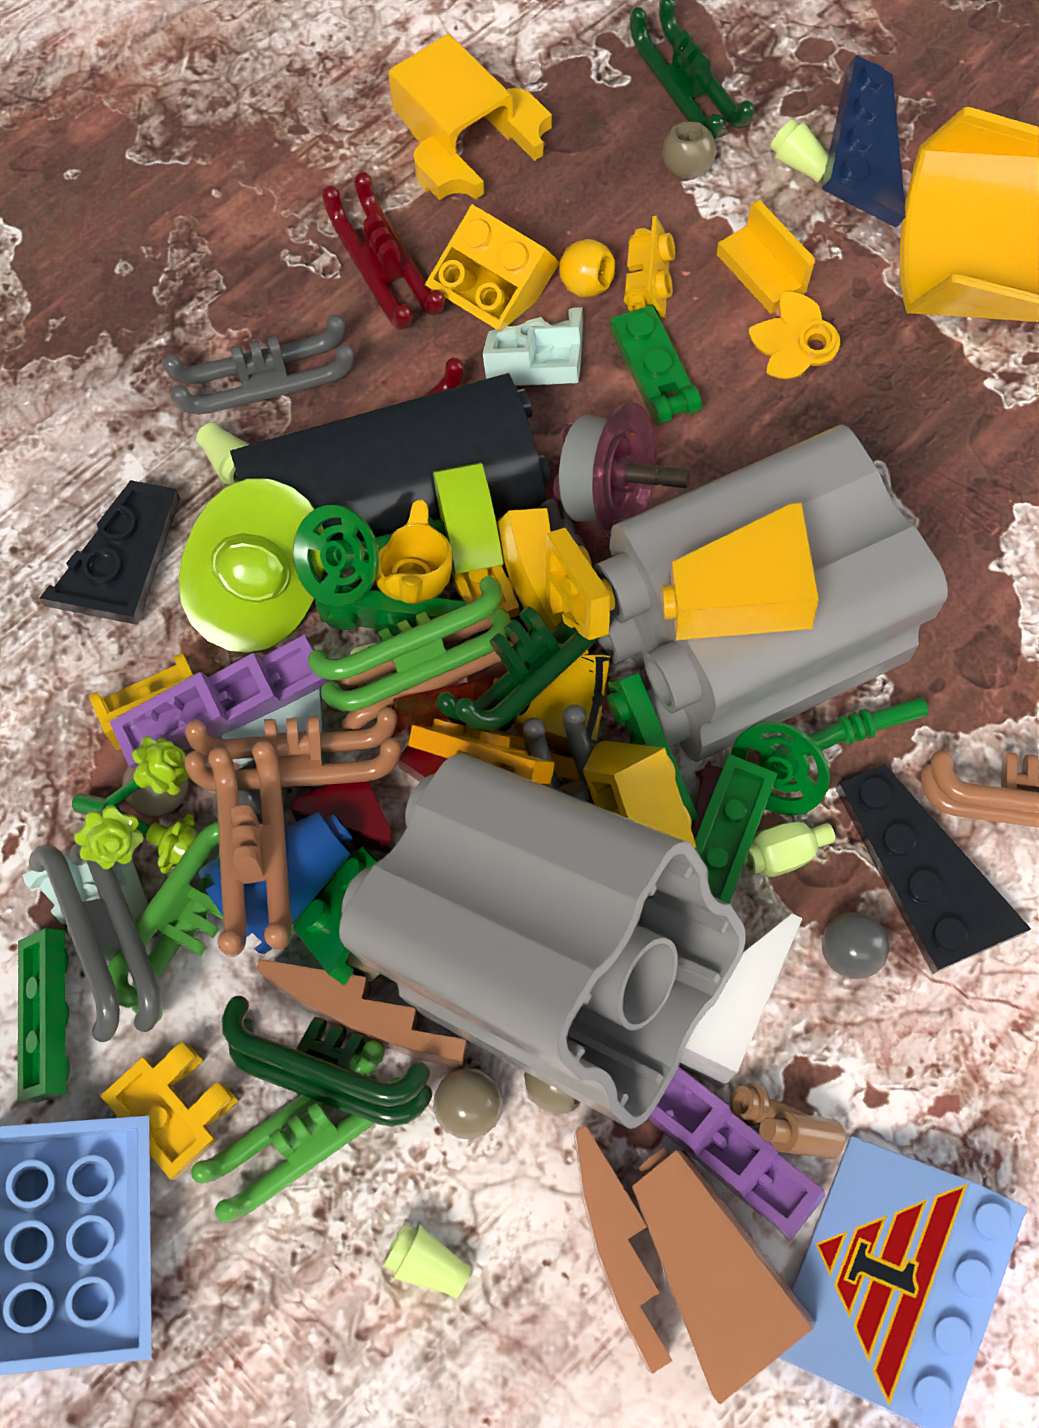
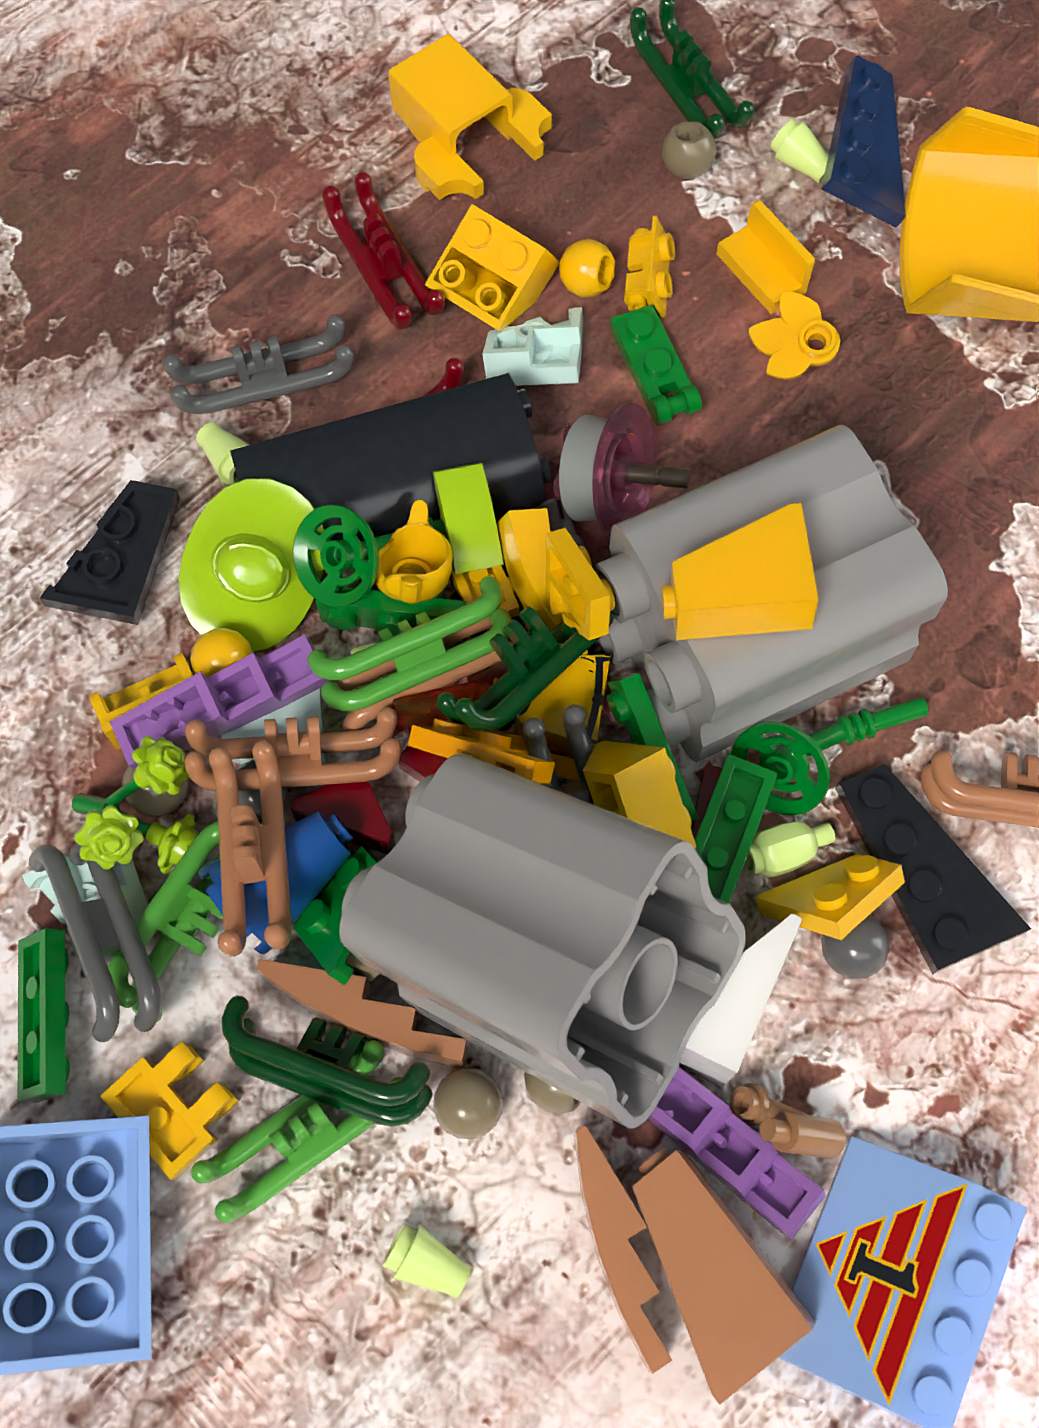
(218, 650): none -> yellow piece
(834, 896): none -> yellow wing

